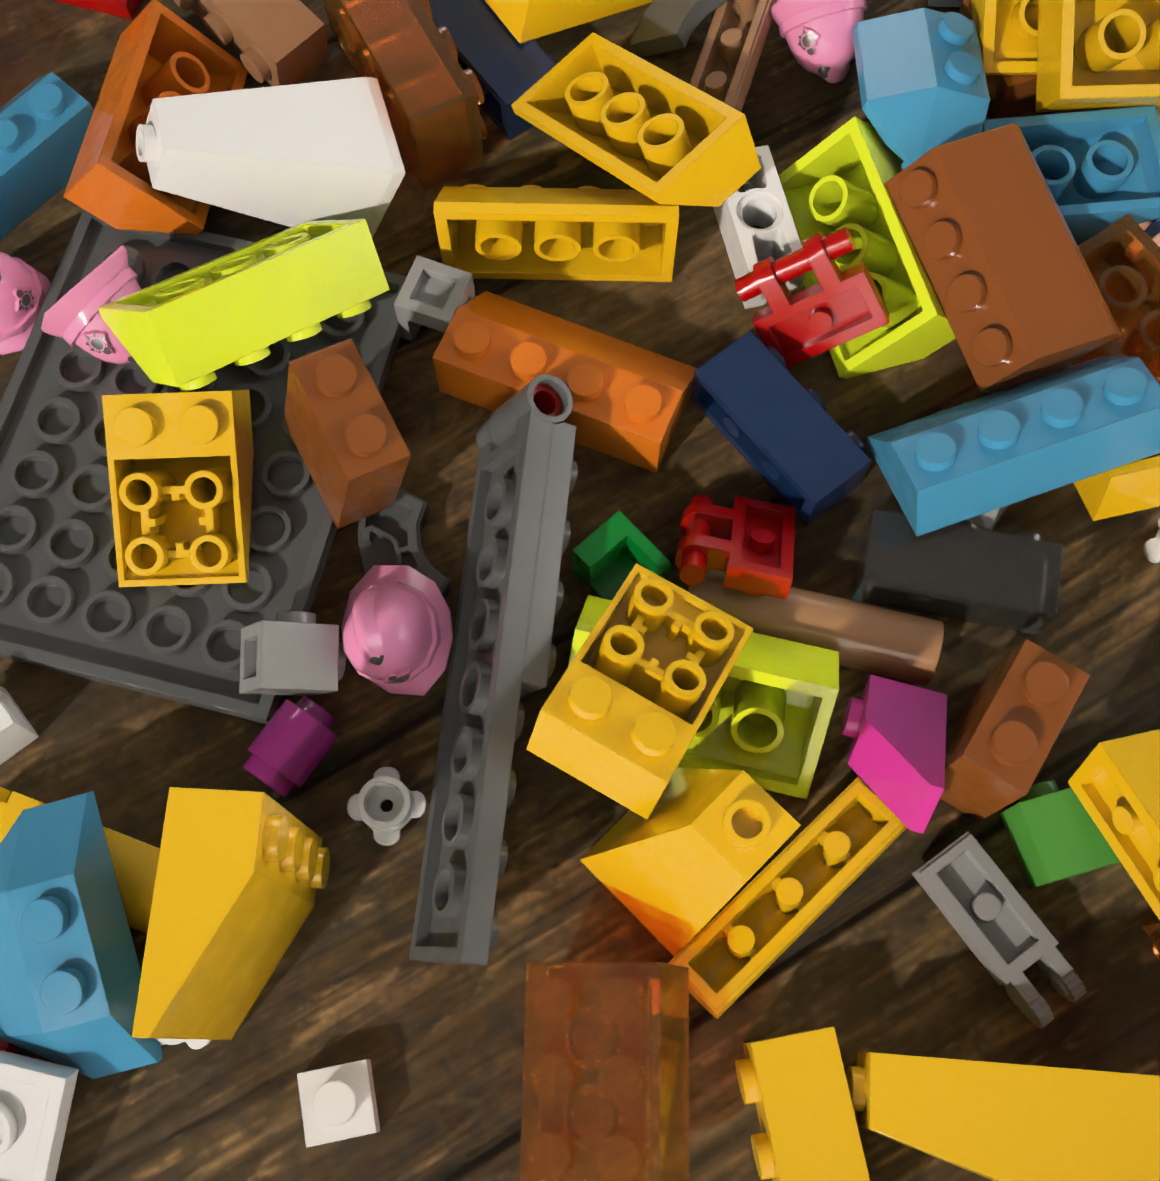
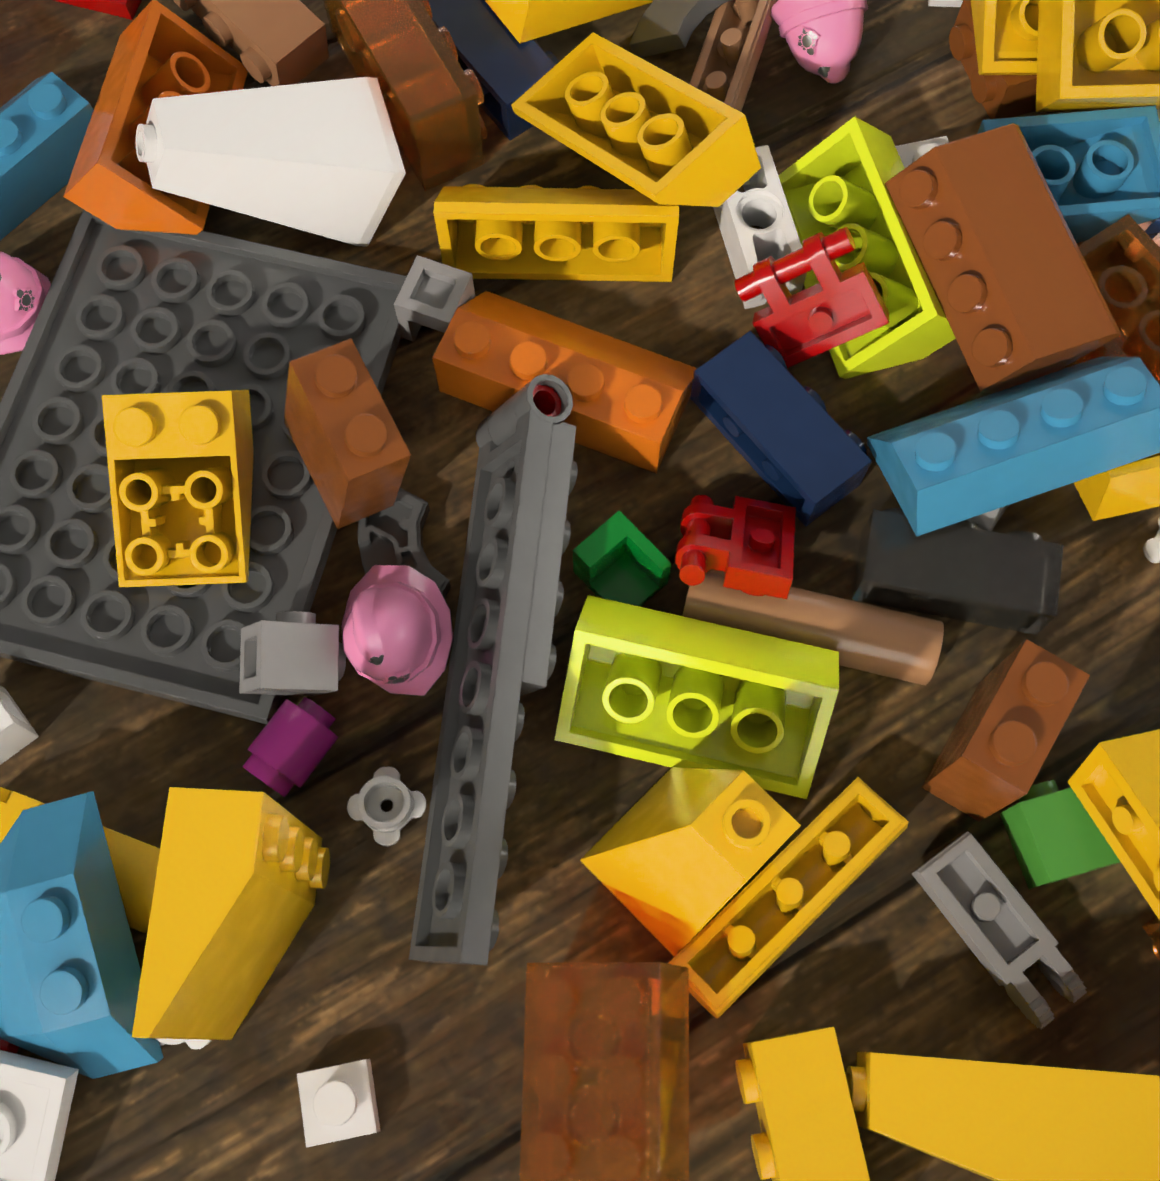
(77, 313): bright pink piece -> none
(248, 301): neon yellow slope -> none
(638, 690): yellow slope -> none
(899, 746): dark pink slope -> none
(921, 79): dark azure wedge -> none

